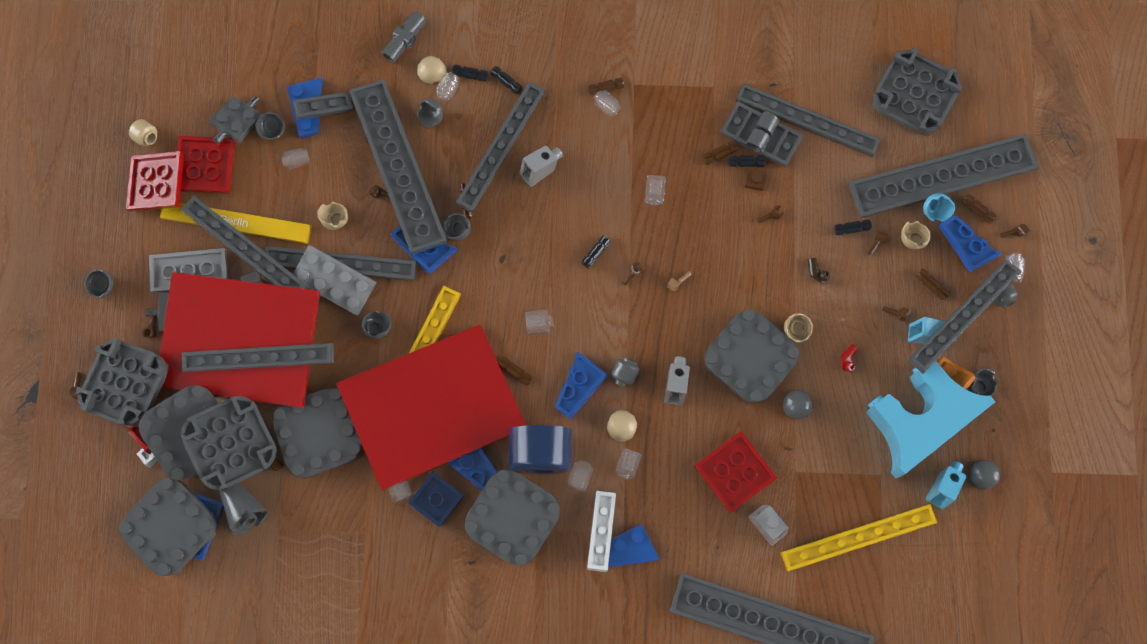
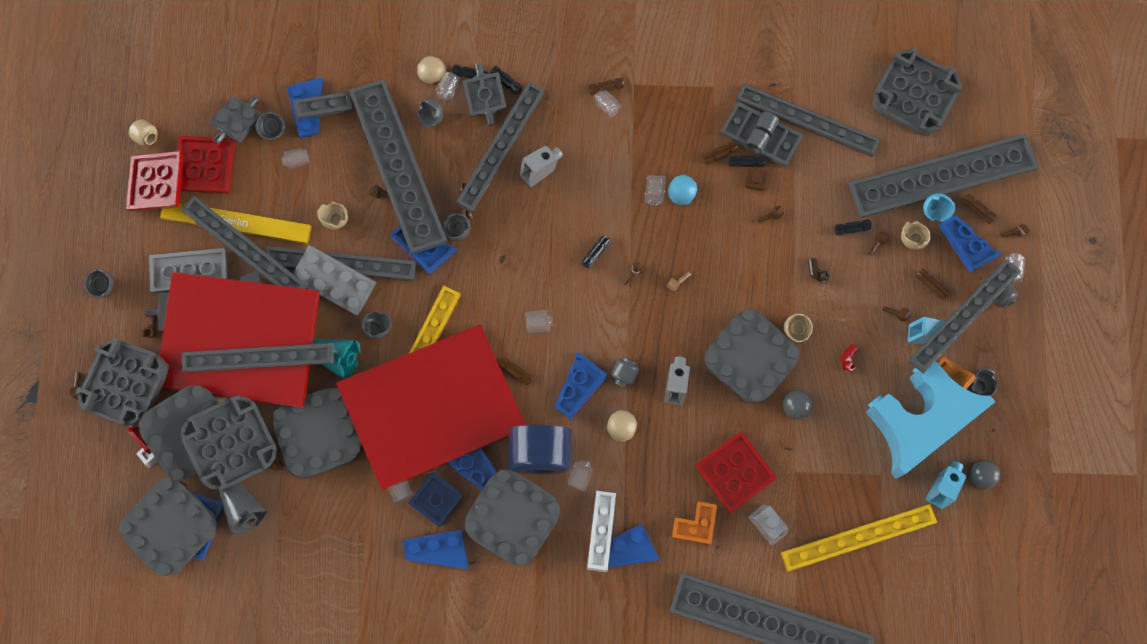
(344, 356): none -> teal cone
(404, 36): dark grey piece -> none
(438, 549): none -> blue wing
(484, 94): none -> dark grey plate
(628, 464): clear brick -> none
(682, 190): none -> medium azure hair
(701, 528): none -> orange plate

